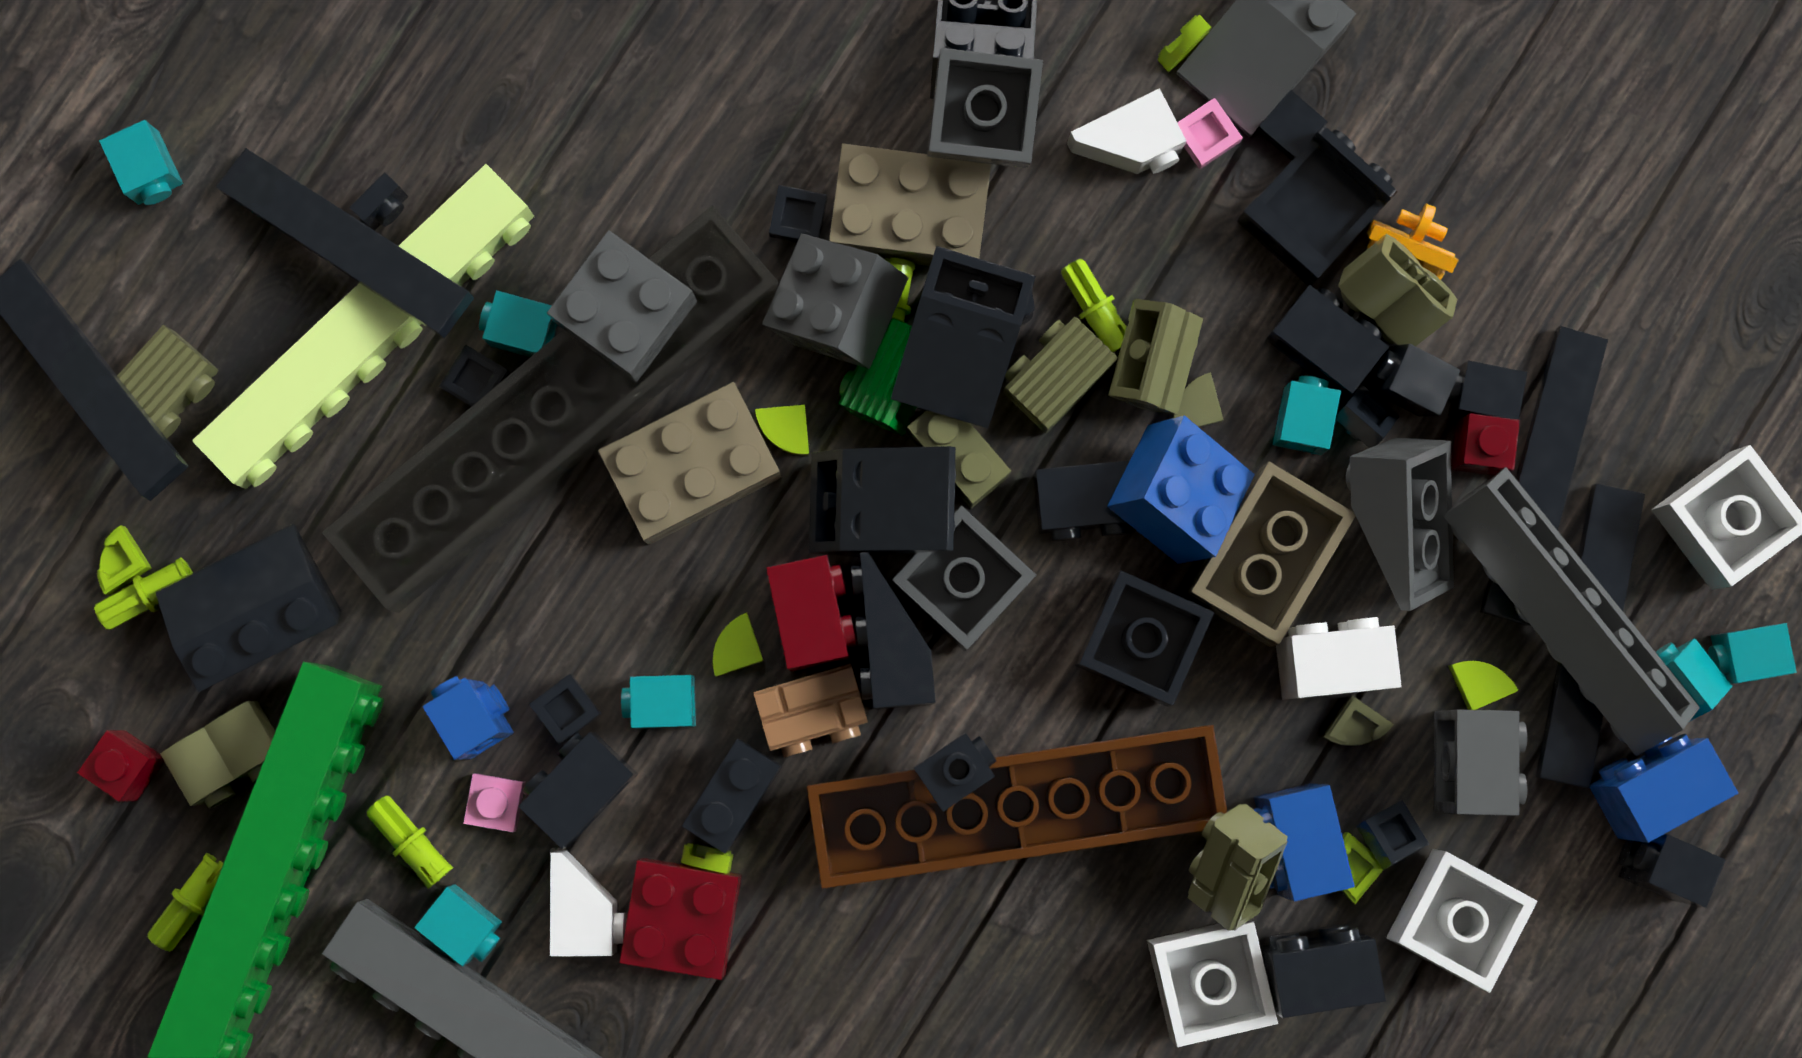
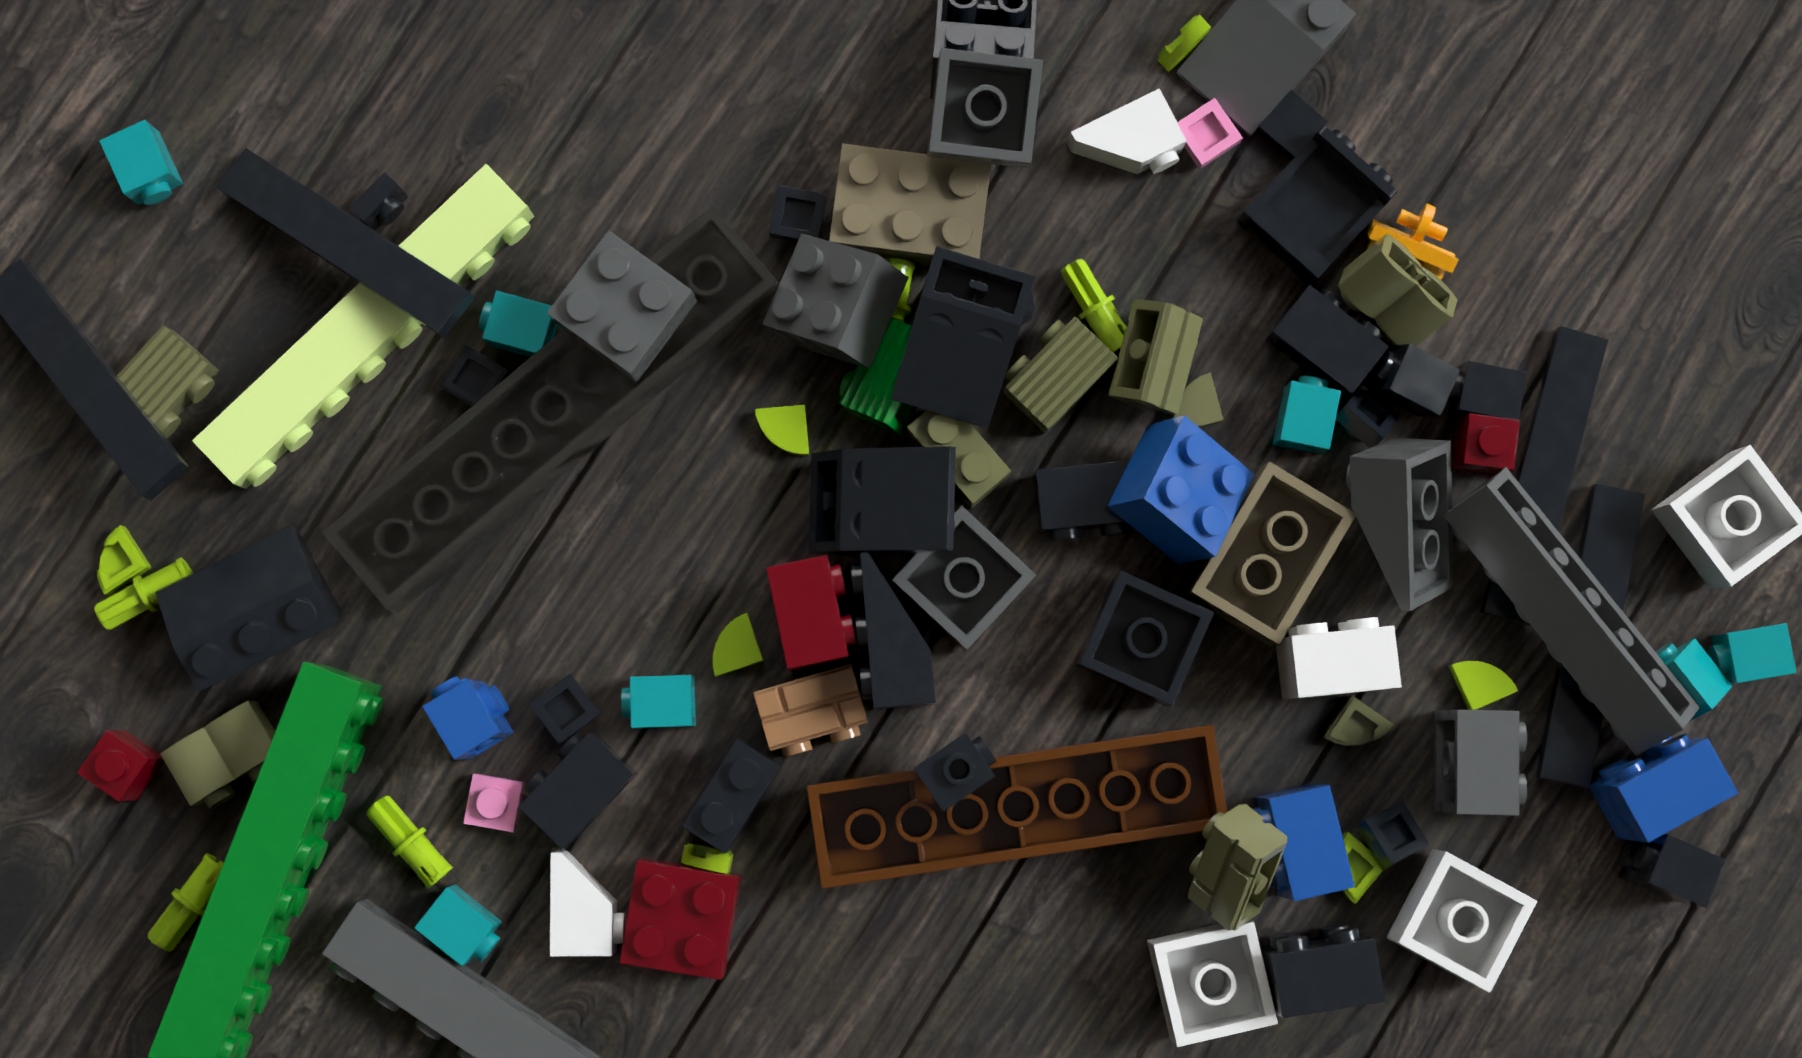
(690, 463): dark tan brick -> none

